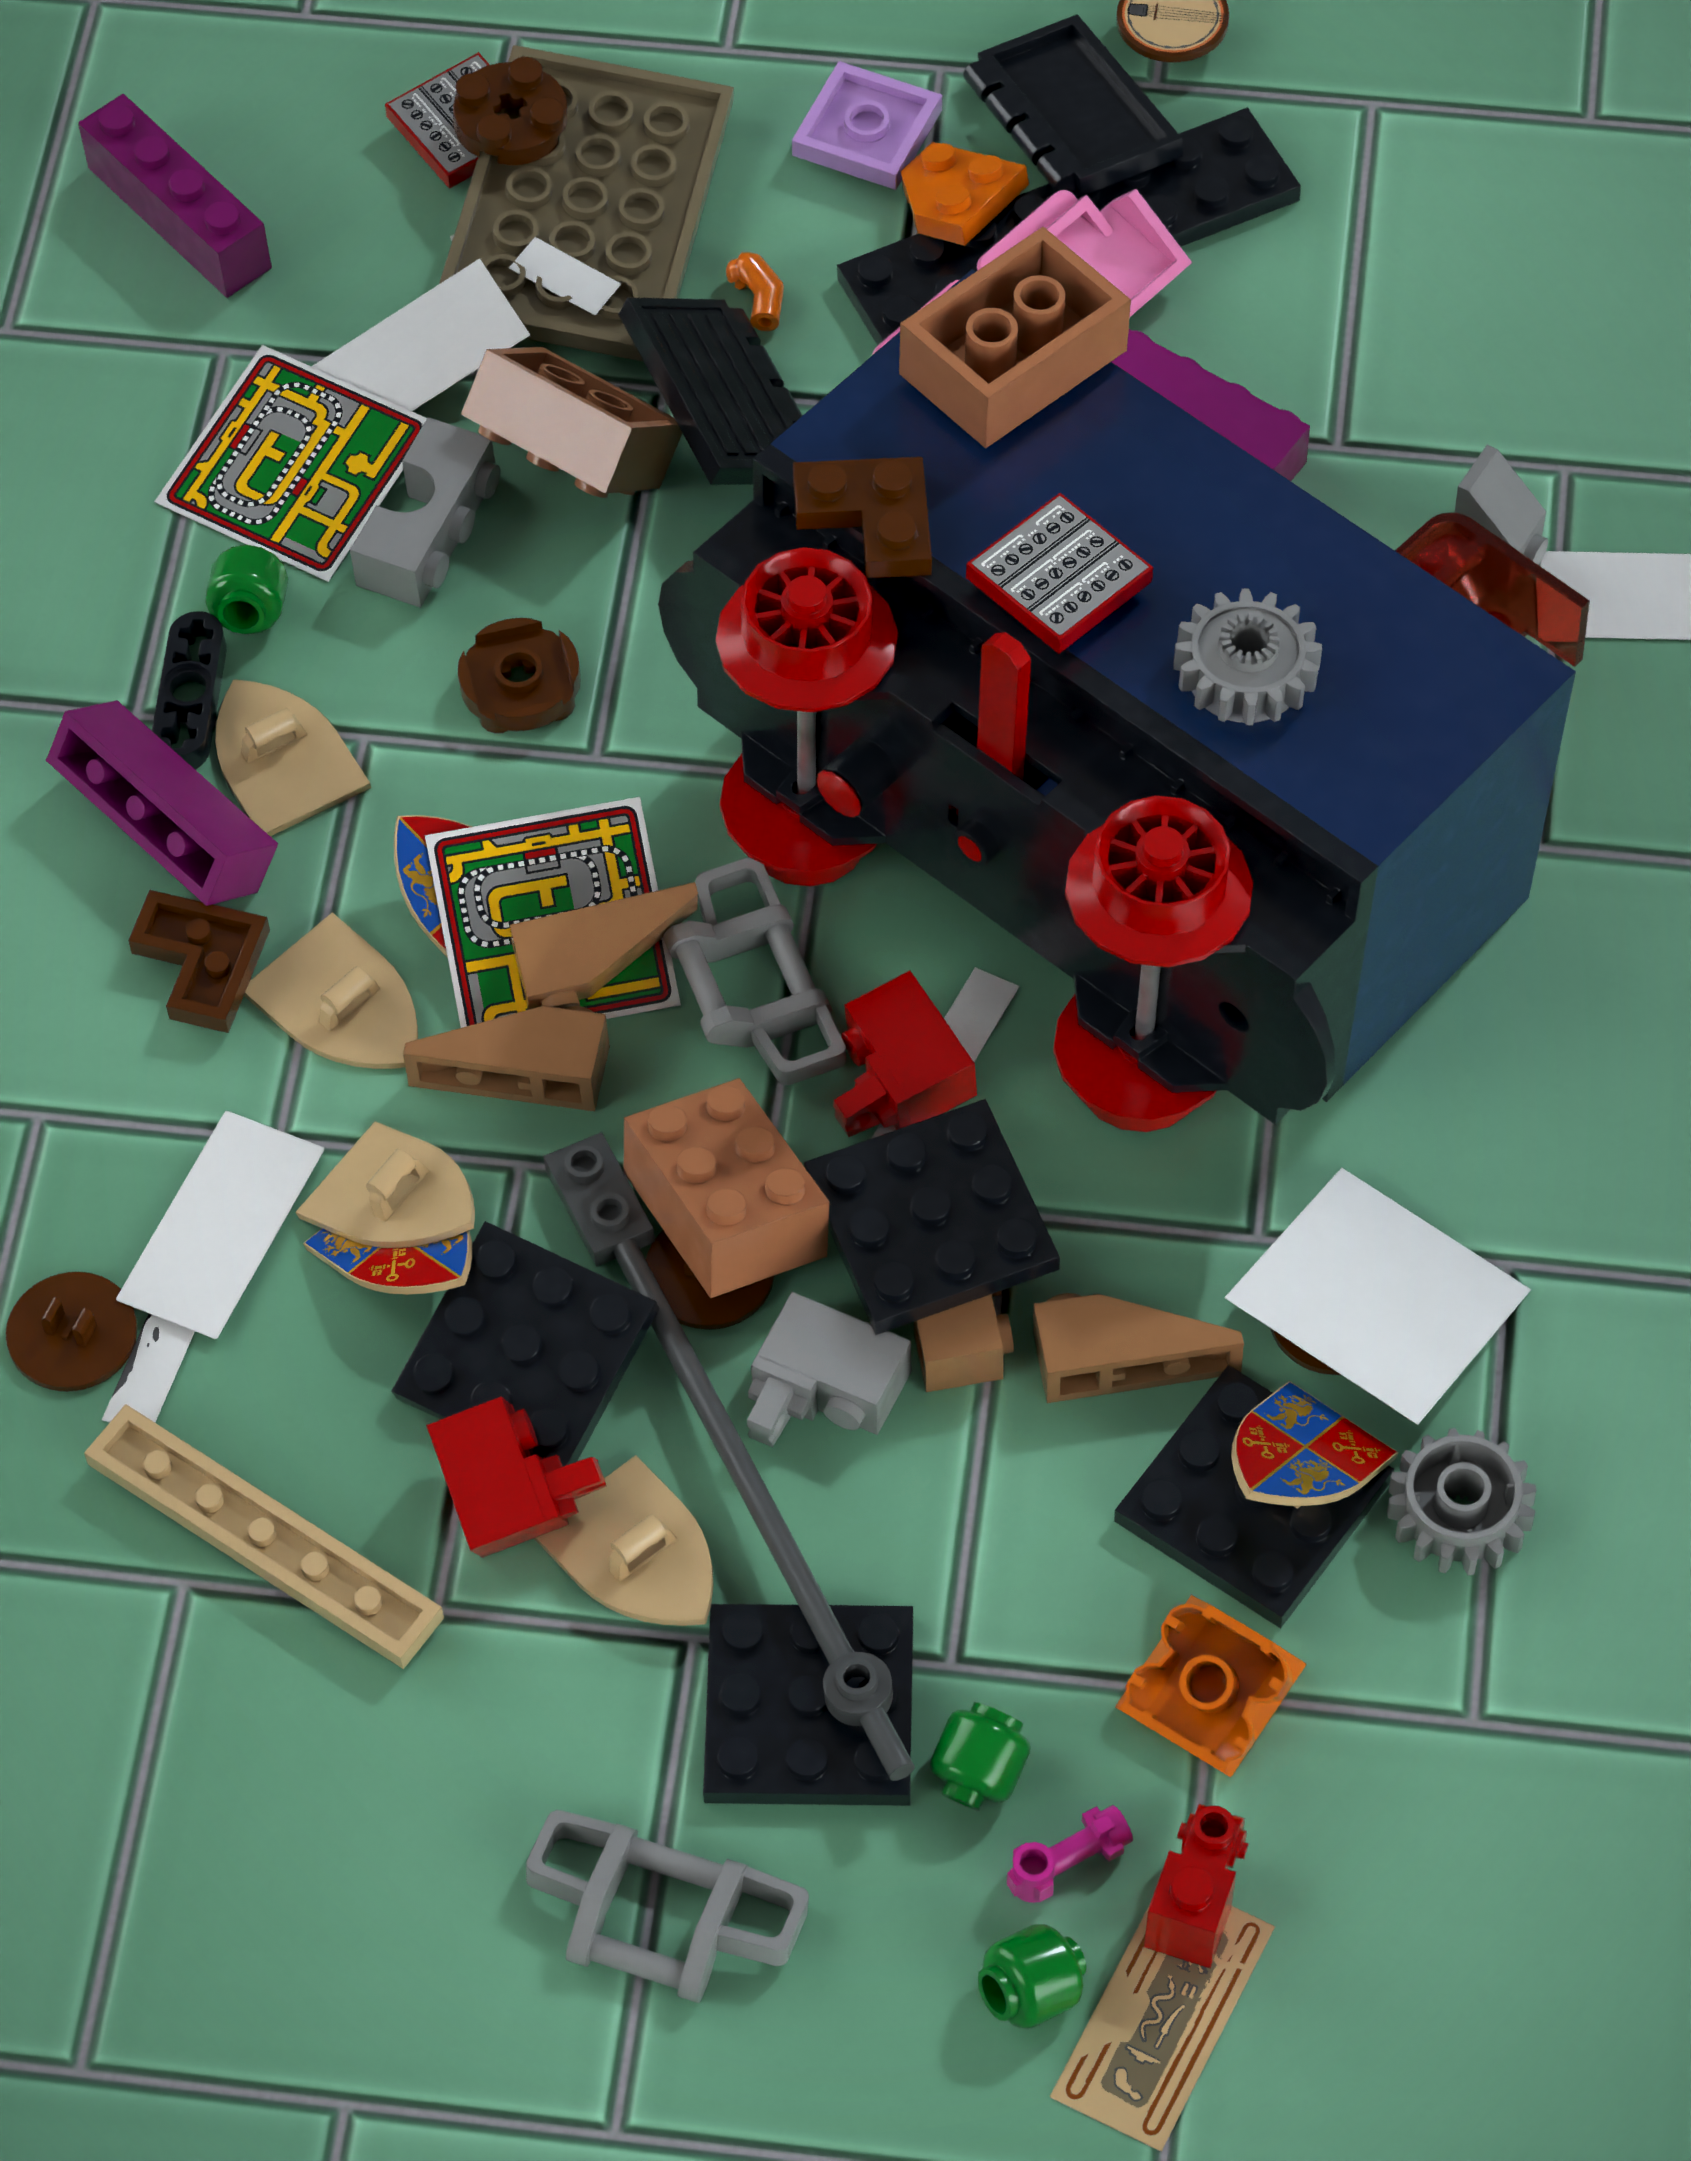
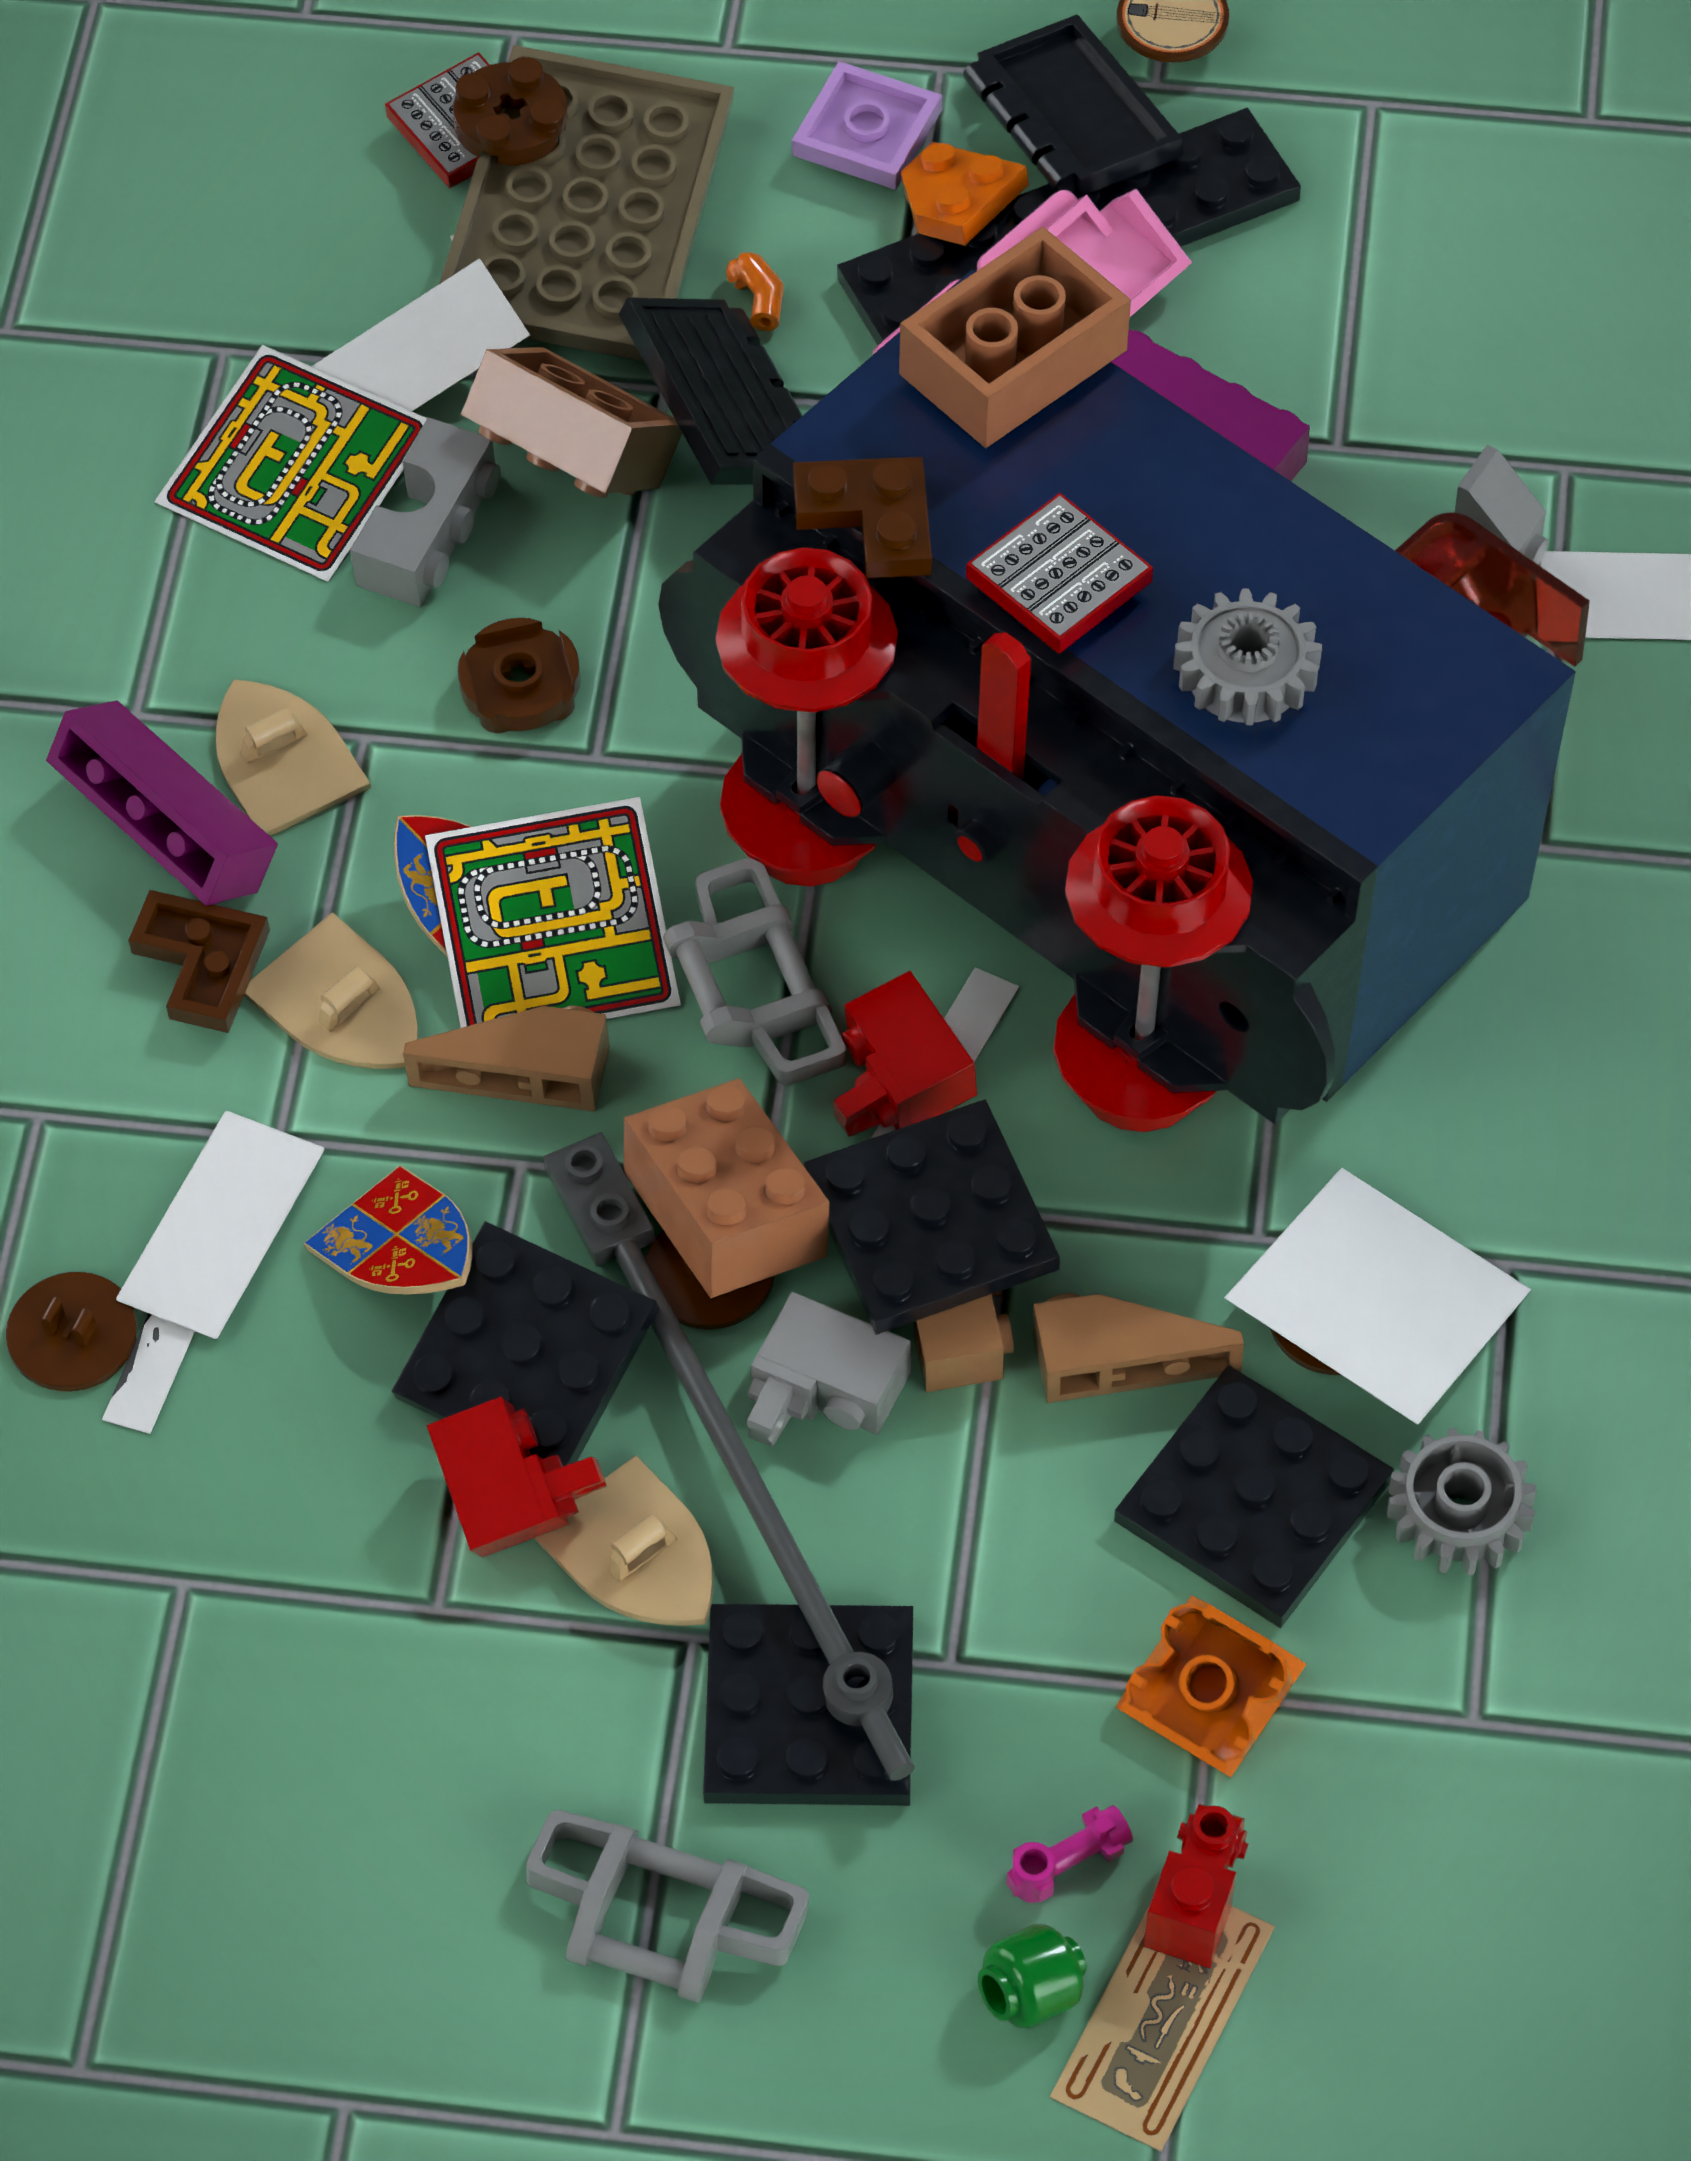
(175, 195): magenta brick -> none
(180, 669): black beam -> none
(247, 589): green head -> none
(264, 1536): tan plate -> none
(392, 1193): tan shield -> none
(566, 276): white sticker -> none
(585, 948): medium nougat slope -> none
(980, 1756): green head -> none
(1303, 1451): shield -> none

